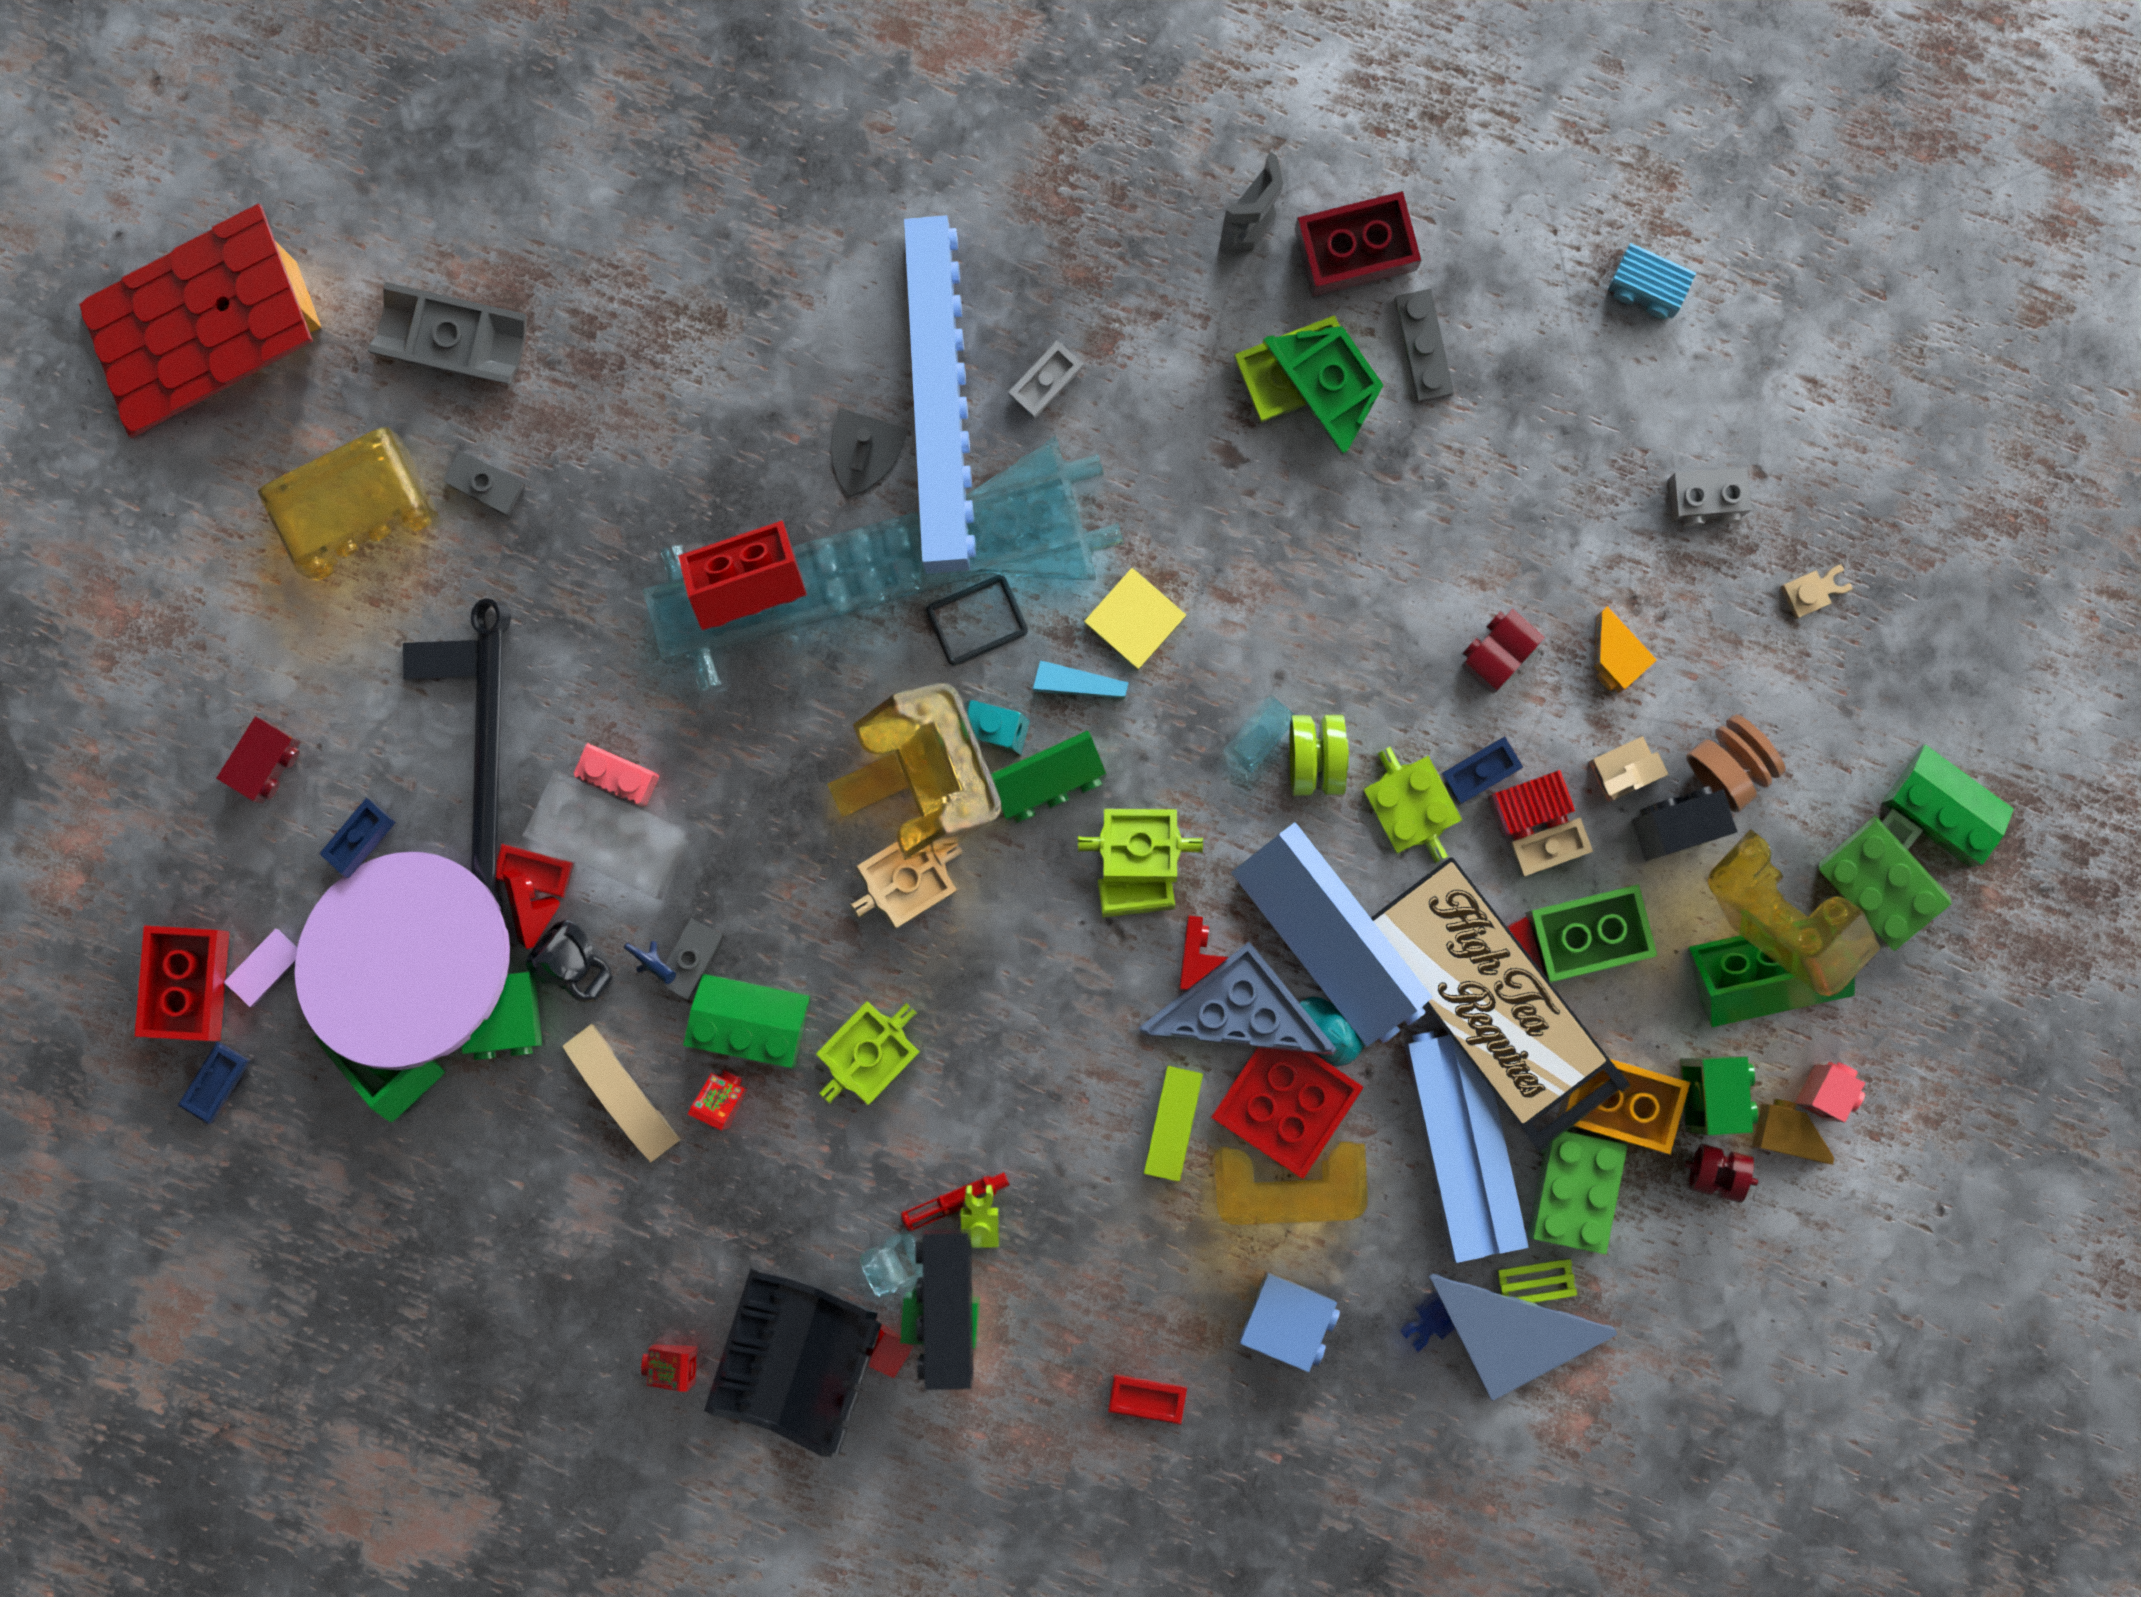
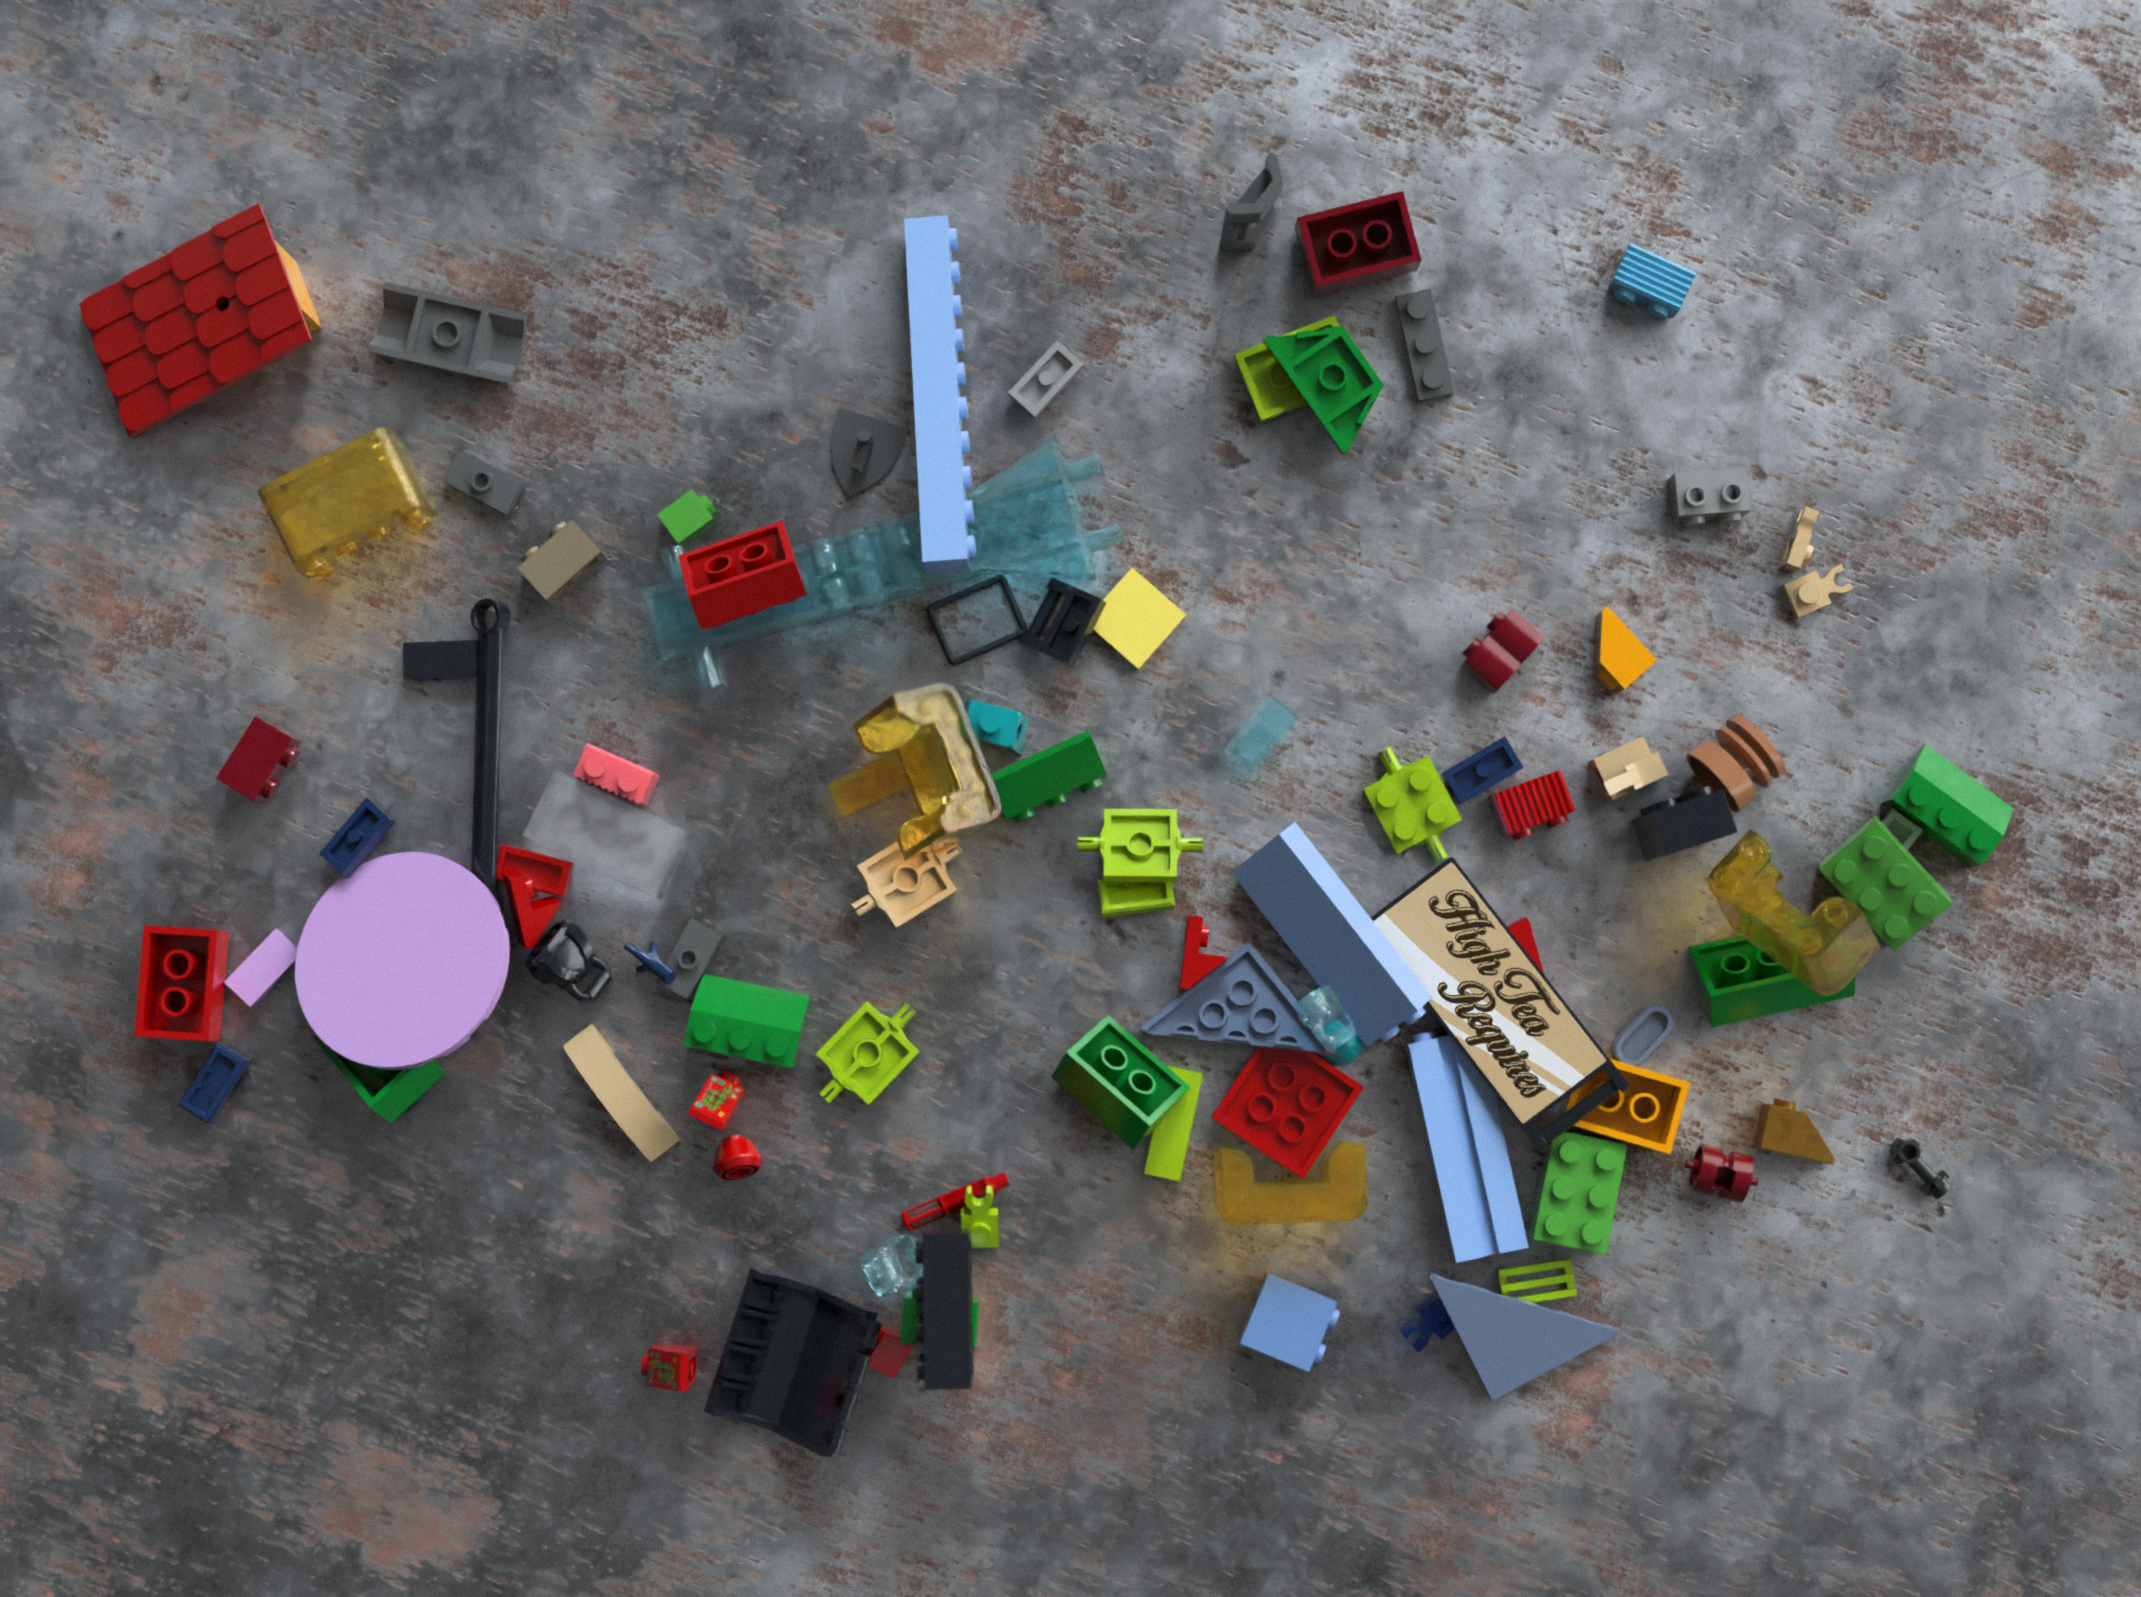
(511, 1024): green brick -> none
(560, 561): none -> dark tan brick
(688, 518): none -> bright green brick
(736, 1158): none -> red cone
(1066, 680): medium azure piece -> none
(1071, 625): none -> black plate
(1119, 1081): none -> green slope
(1147, 1399): red tile -> none
(1320, 755): lime wheel -> none
(1321, 1009): none -> clear light blue piece
(1551, 847): tan plate -> none
(1592, 933): bright green brick -> none
(1643, 1035): none -> sand blue tile
(1719, 1095): green brick -> none
(1798, 549): none -> tan plate
(1832, 1092): coral brick -> none
(1909, 1152): none -> pearl dark grey bar

